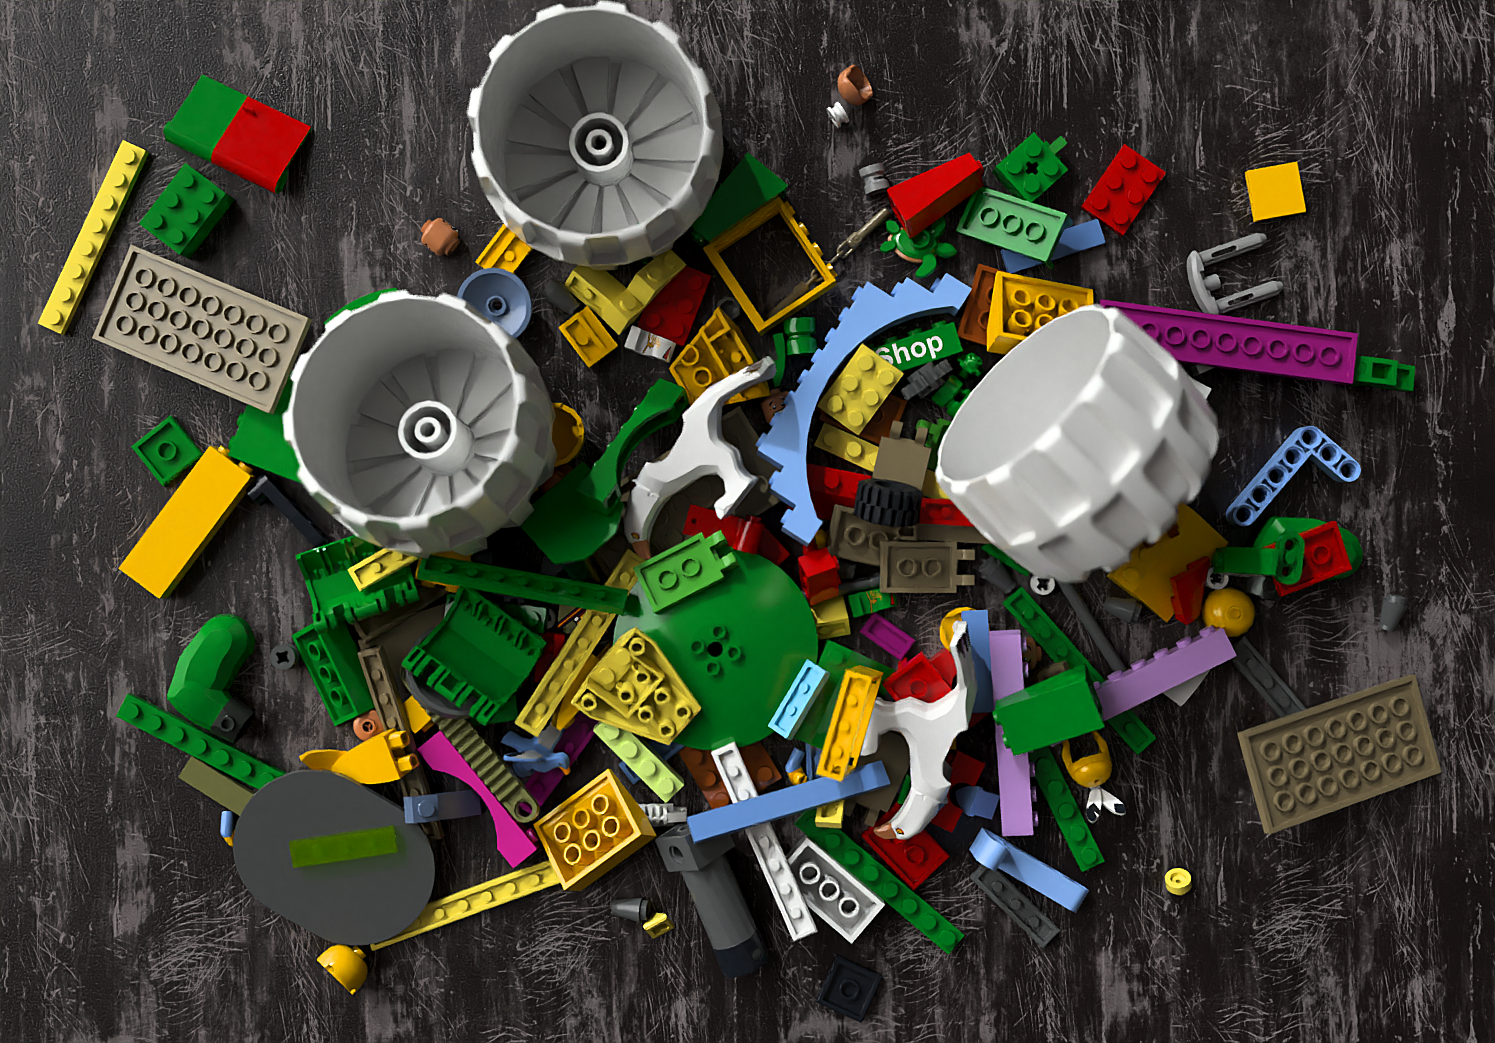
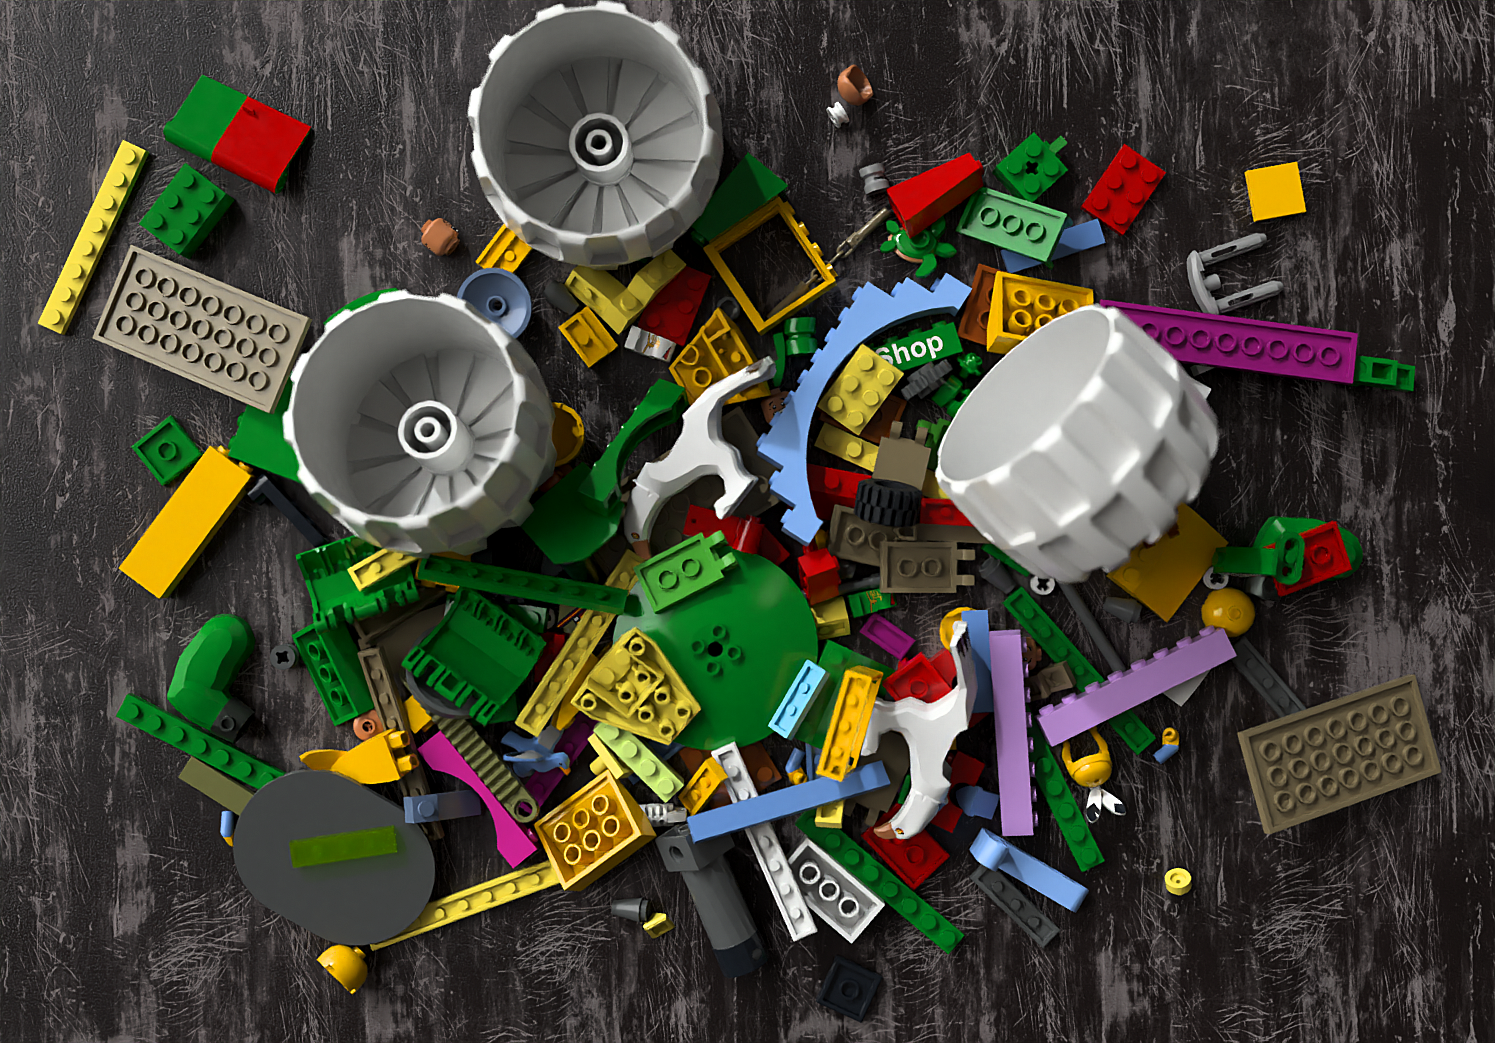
(607, 759): none -> light yellow tile
(703, 786): none -> yellow plate
(1050, 711): green slope -> none
(1170, 745): none -> arm
(1189, 590): red slope -> none
(1285, 471): light blue beam -> none
(1392, 611): dark grey cone -> none

